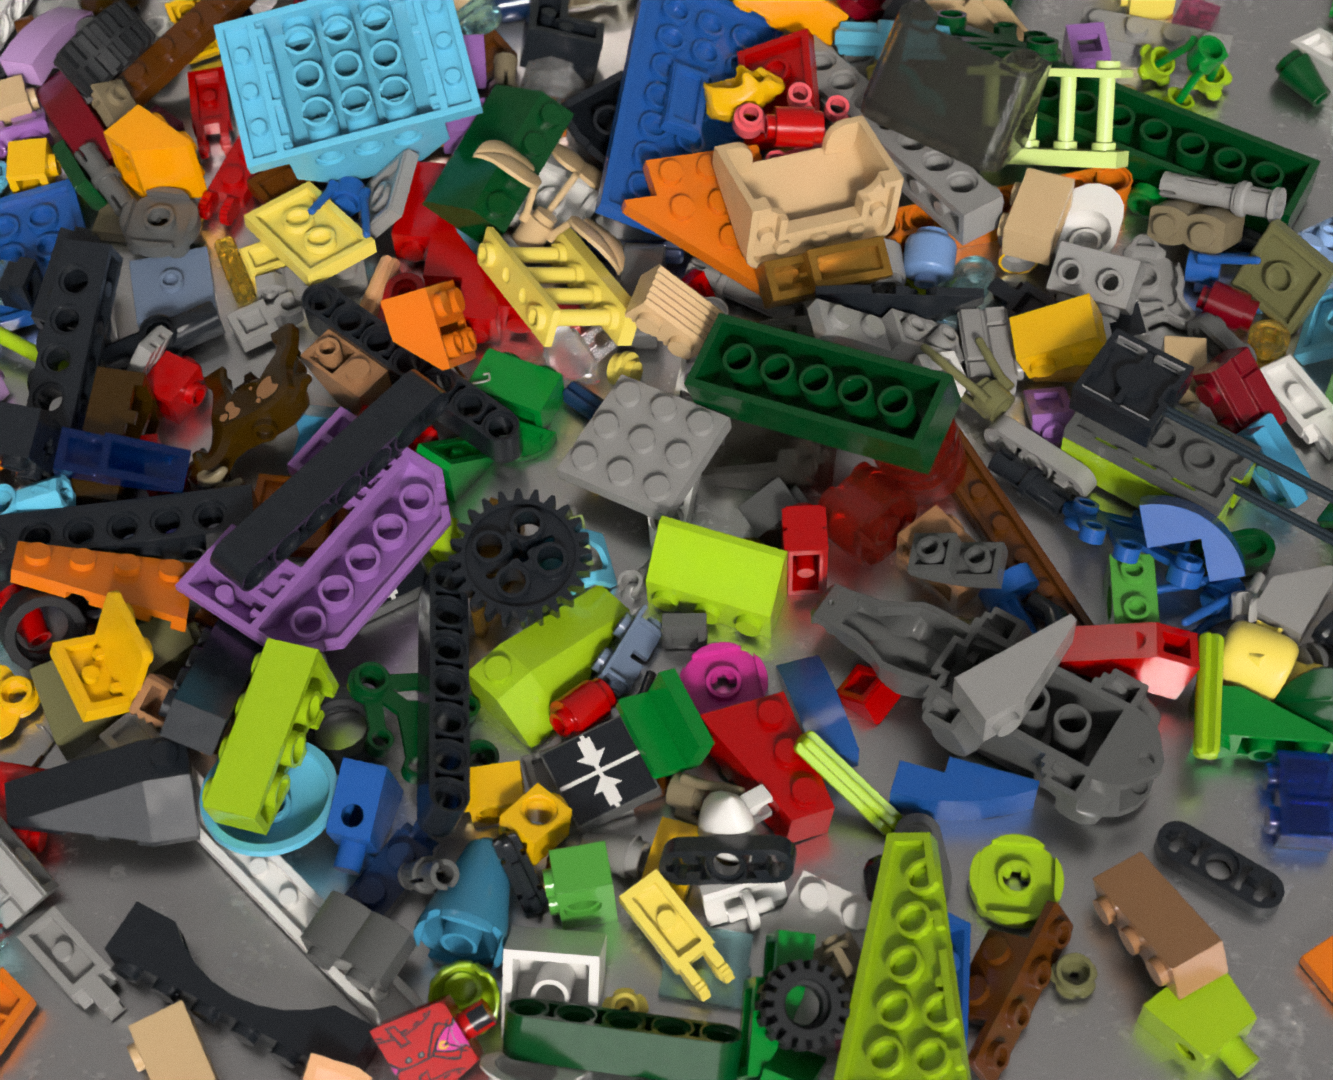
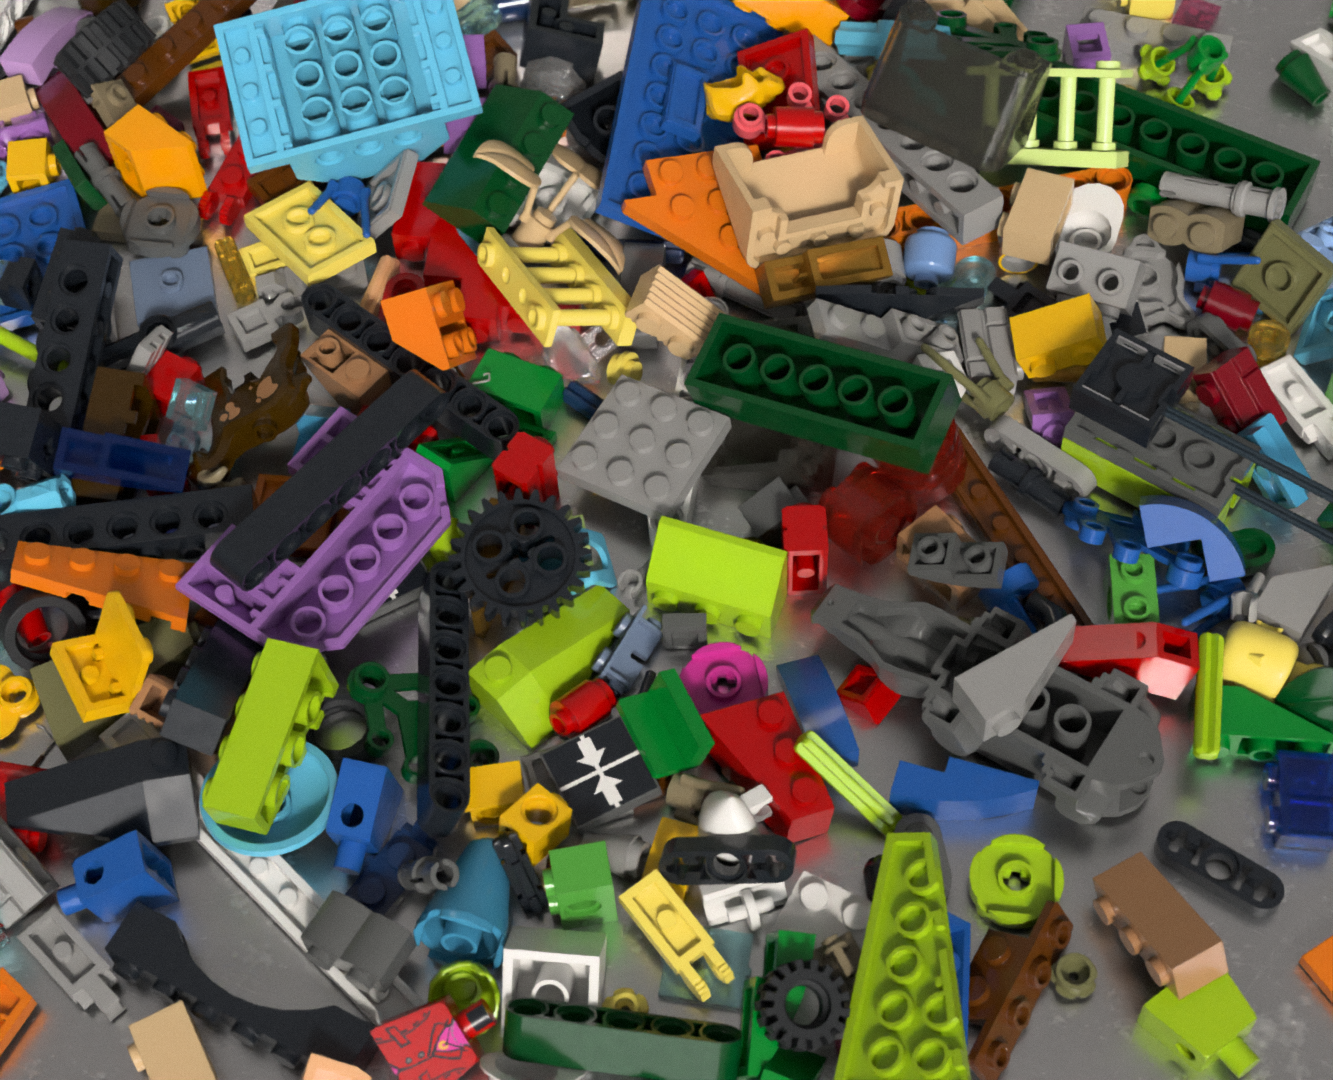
(117, 877): none -> blue torso
(191, 412): none -> clear light blue plate
(527, 466): none -> red brick

